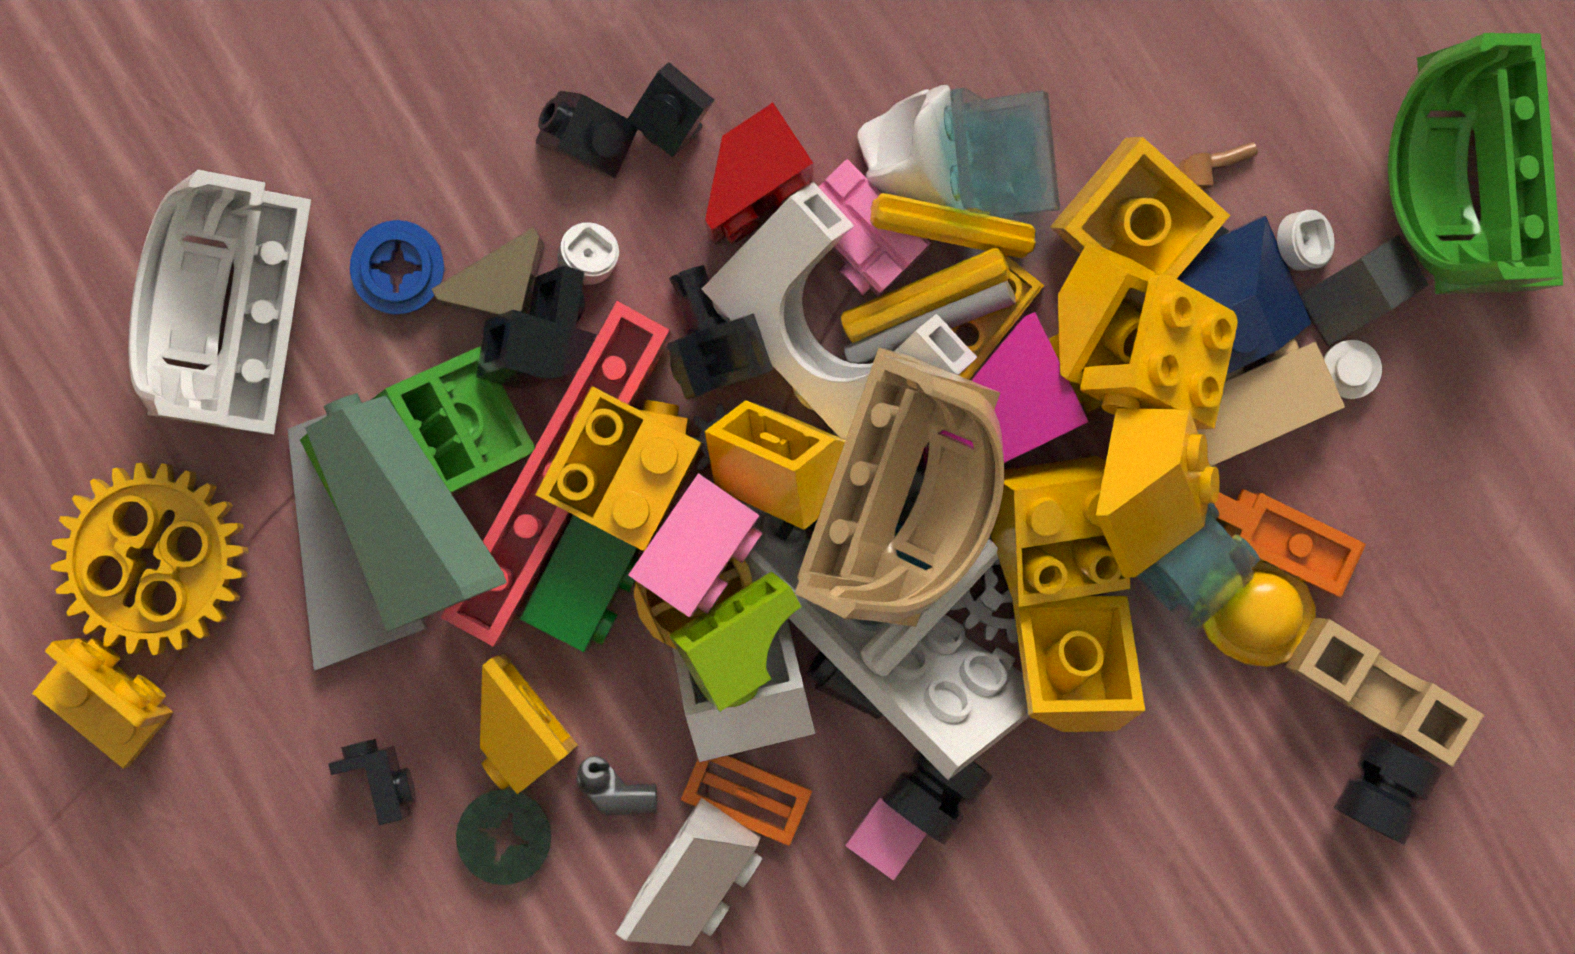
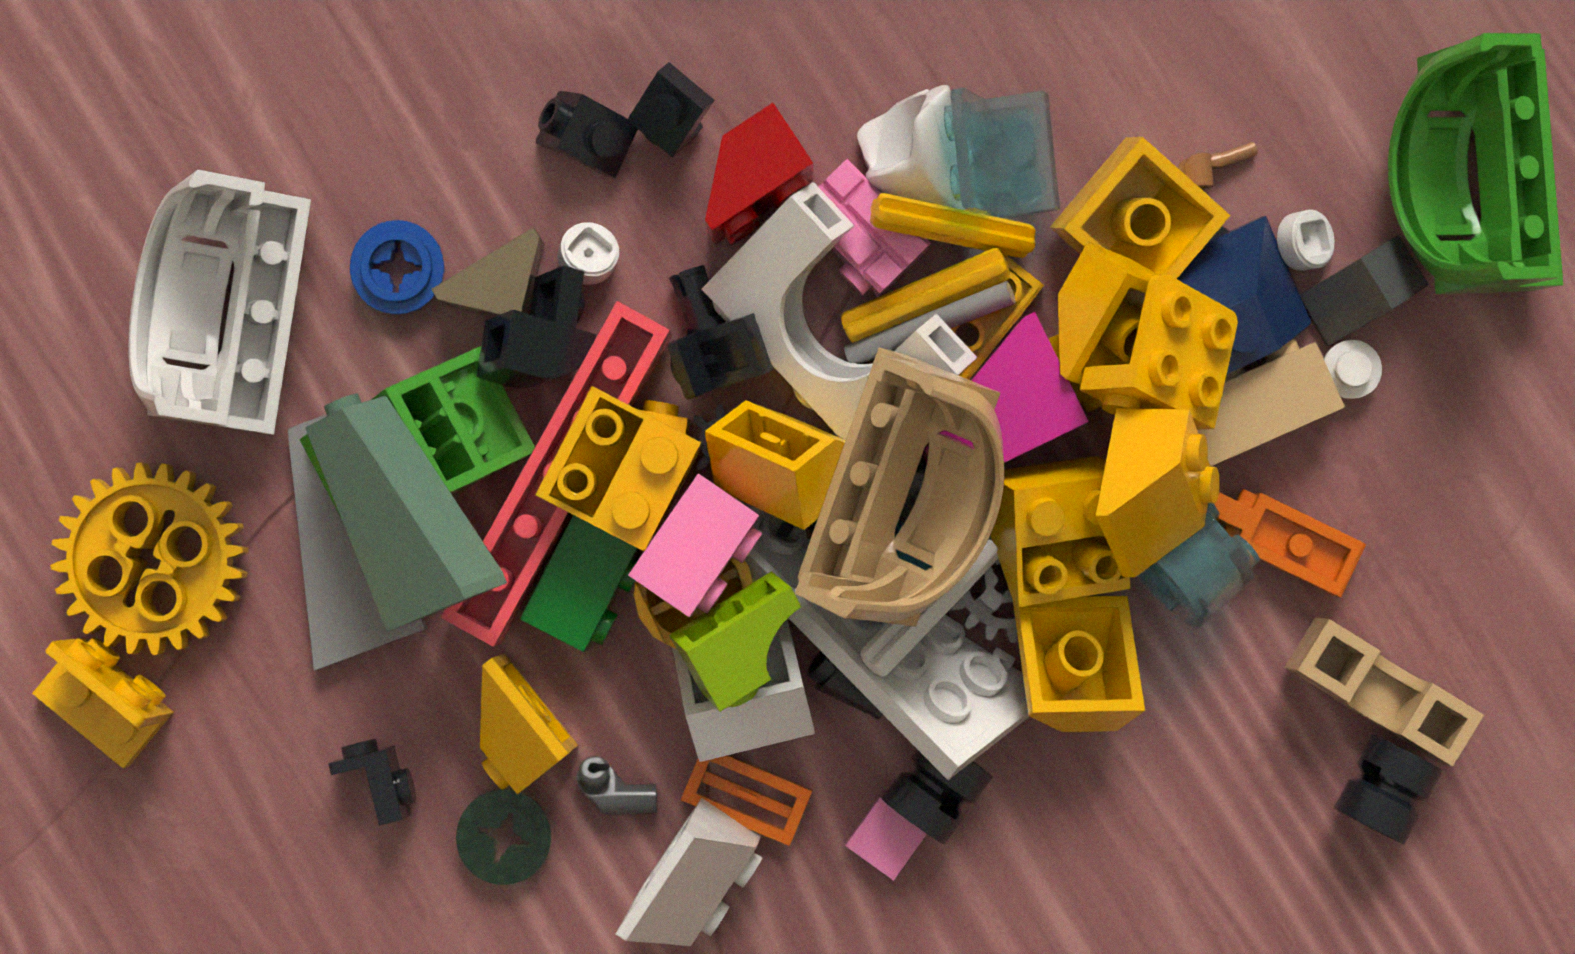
(1263, 619): yellow hat -> none

